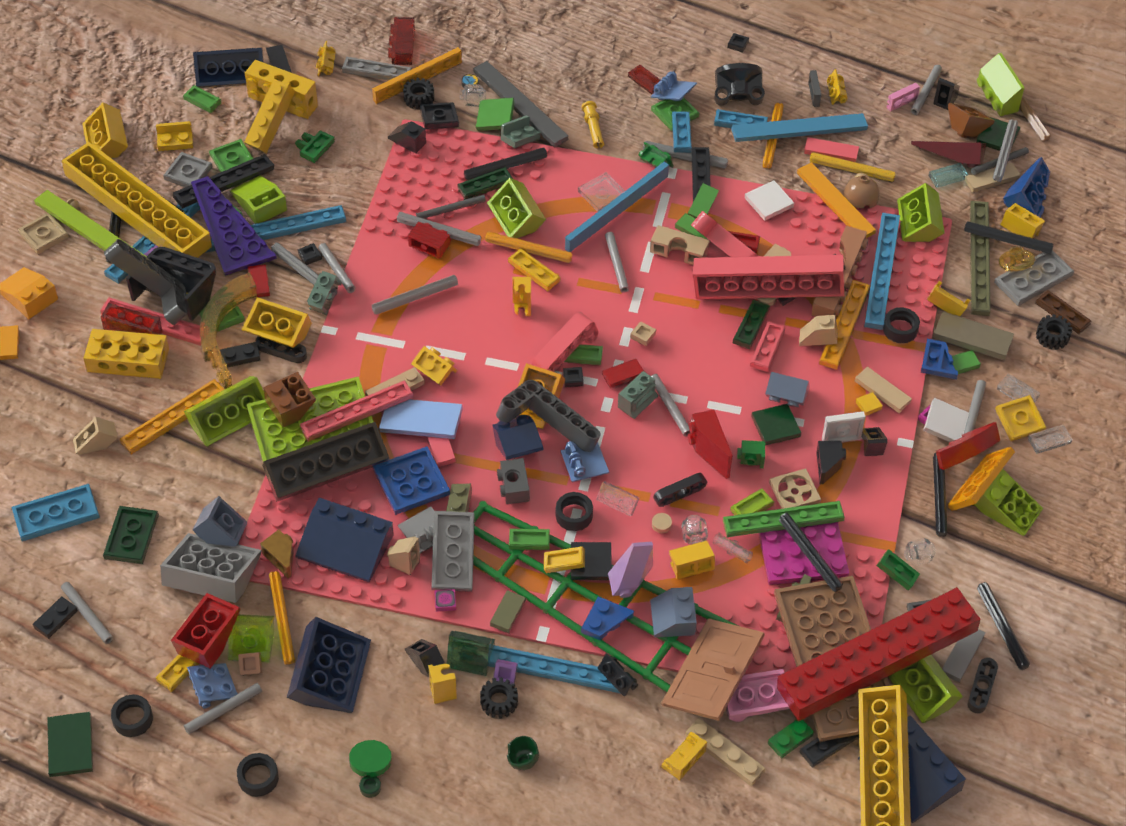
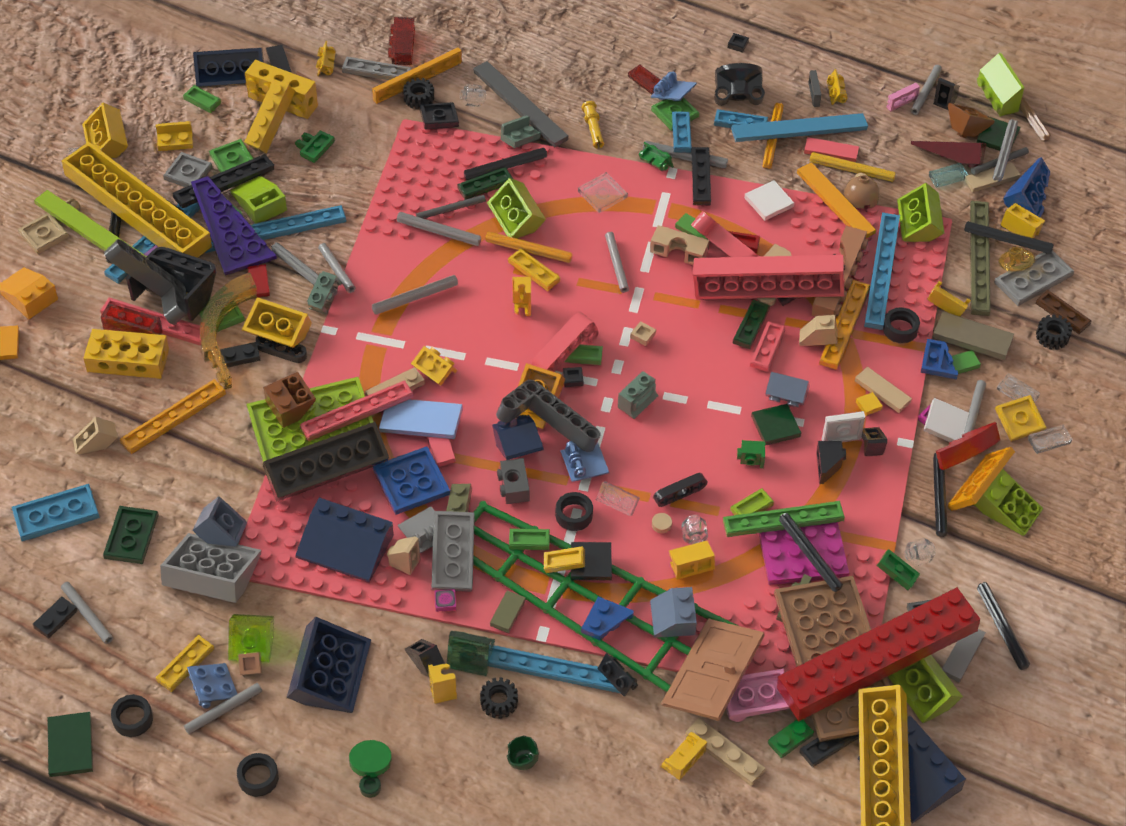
(206, 630): red slope -> none
(224, 411): lime slope -> none
(279, 551): pearl gold slope -> none
(281, 617): light orange axle -> none
(309, 254): black tile -> none
(409, 136): black slope -> none
(429, 239): red brick -> none
(469, 79): tile -> none
(494, 113): bright green tile -> none
(506, 670): medium lavender plate -> none
(616, 207): dark azure tile -> none
(622, 373): red tile -> none
(631, 569): lavender wedge -> none
(671, 406): light grey piece -> none
(703, 200): bright green tile -> none
(710, 442): red slope -> none
(732, 547): clear pin -> none
(789, 479): tan piece -> none
(985, 693): black beam -> none

